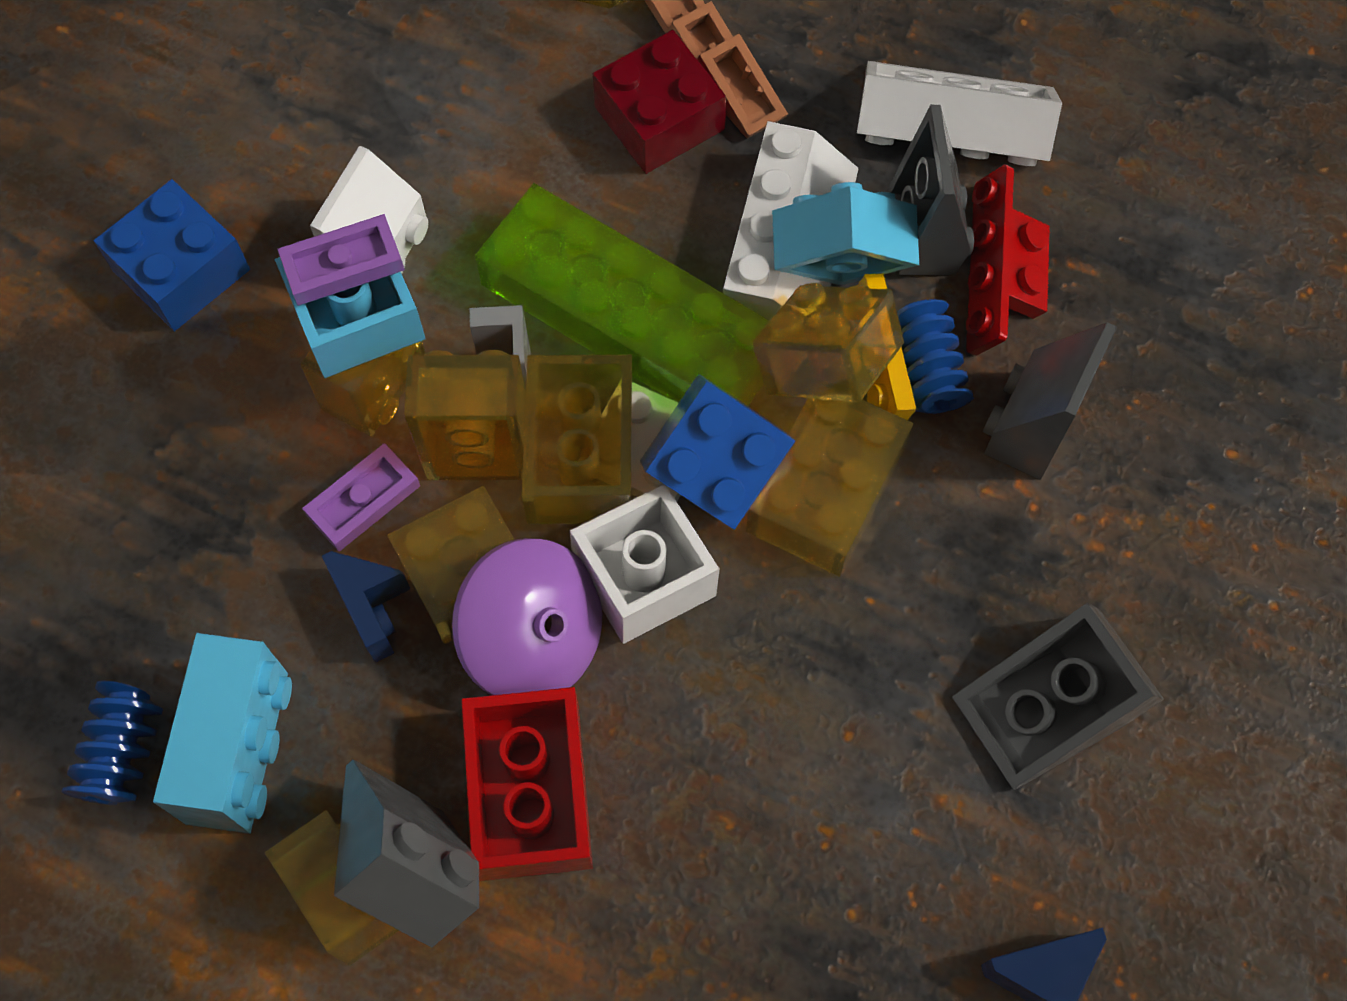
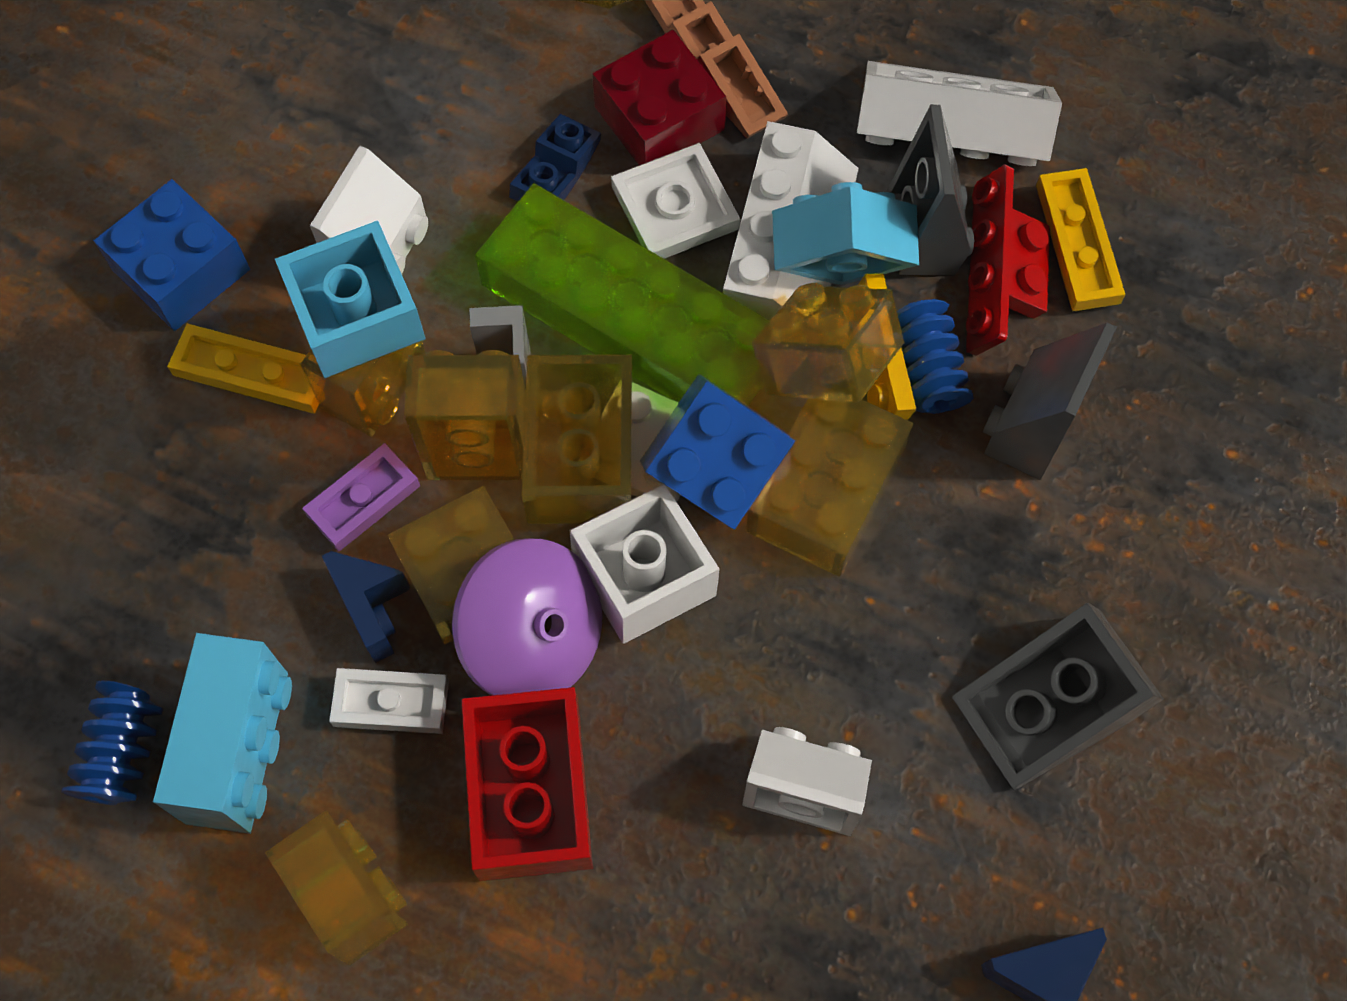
(242, 367): none -> yellow plate
(340, 259): medium lavender plate -> none
(389, 700): none -> white plate
(402, 859): dark grey slope -> none
(558, 159): none -> dark blue slope
(675, 202): none -> white plate
(808, 781): none -> white slope
(1080, 239): none -> yellow plate

